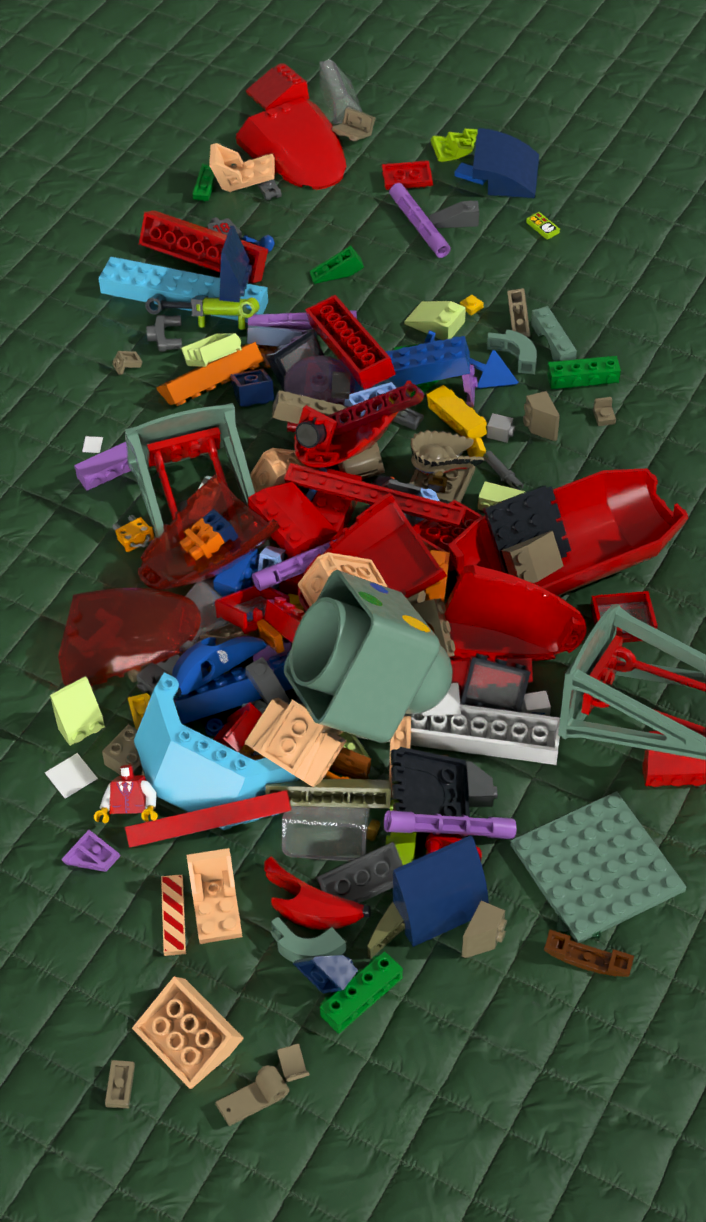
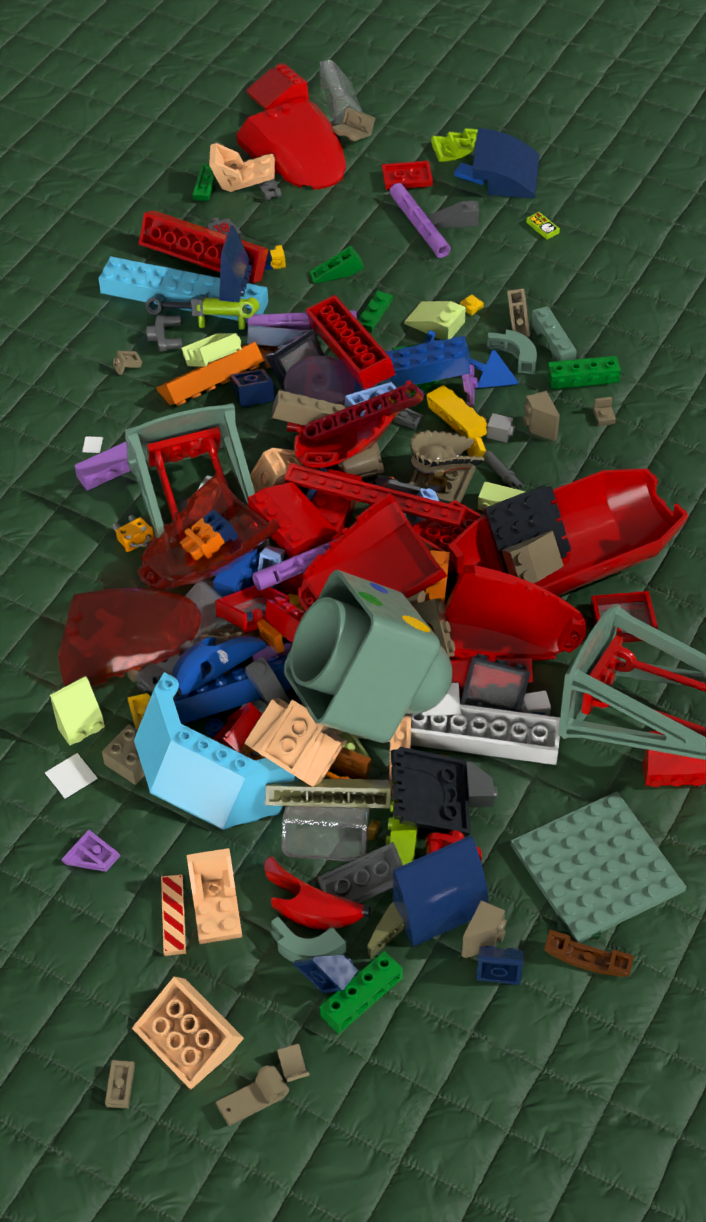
(128, 795): torso -> none
(208, 818): red tile -> none
(266, 242): blue piece -> none
(275, 258): none -> yellow leg
(313, 430): piece -> none
(324, 565): light nougat bracket -> none
(340, 385): clear smoke tile -> none
(375, 310): none -> green plate
(409, 822): medium lavender piece -> none
(500, 965): none -> dark blue slope

